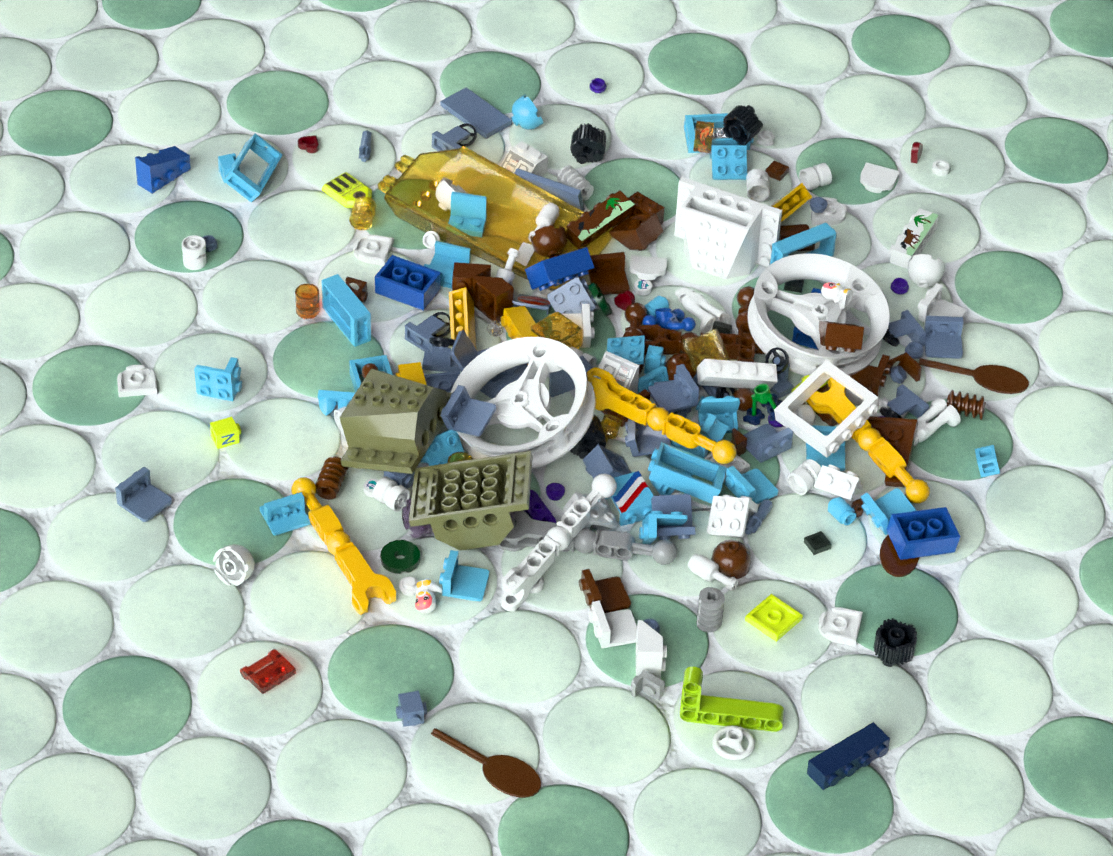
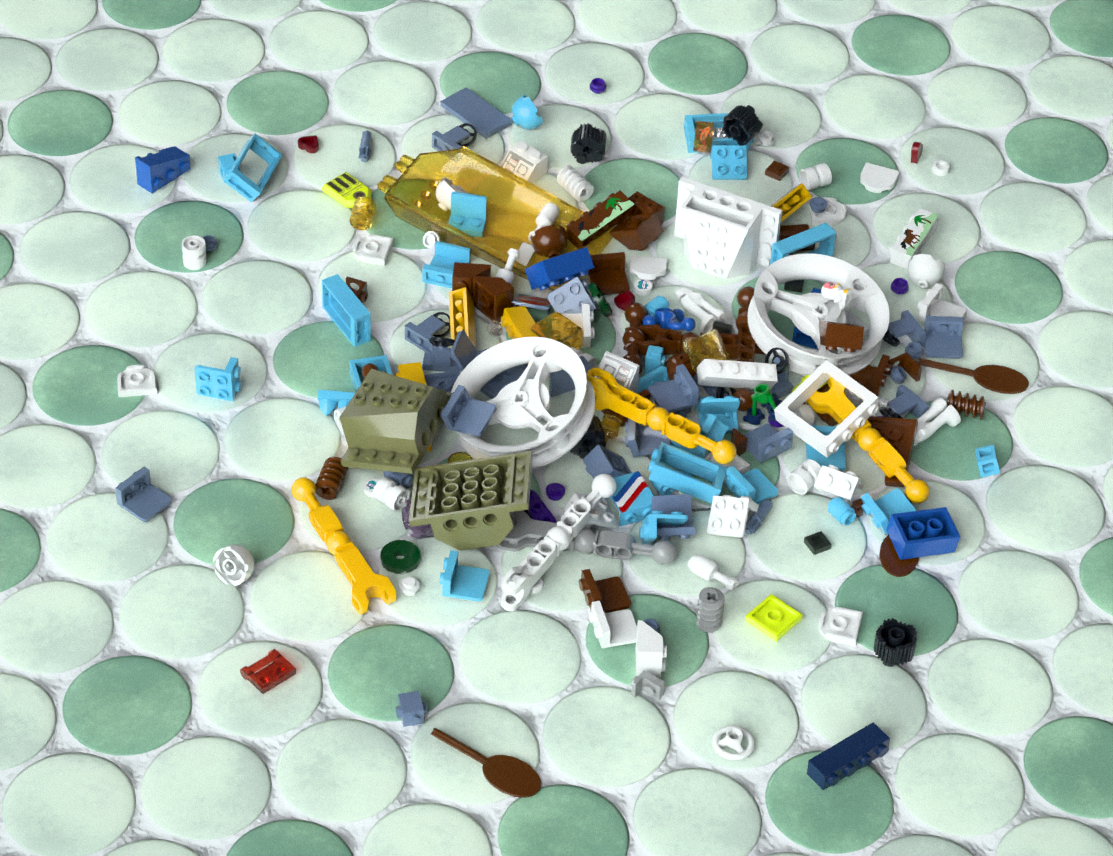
(225, 432): neon yellow brick -> none
(285, 514): medium azure bracket -> none
(307, 301): clear orange wheel -> none
(407, 282): blue brick -> none
(425, 595): animal -> none
(442, 447): medium azure bracket -> none
(561, 191): sand blue tile -> none
(629, 348): medium azure bracket -> none
(725, 711): lime beam -> none
(732, 558): reddish brown cylinder -> none
(758, 185): white wheel -> none

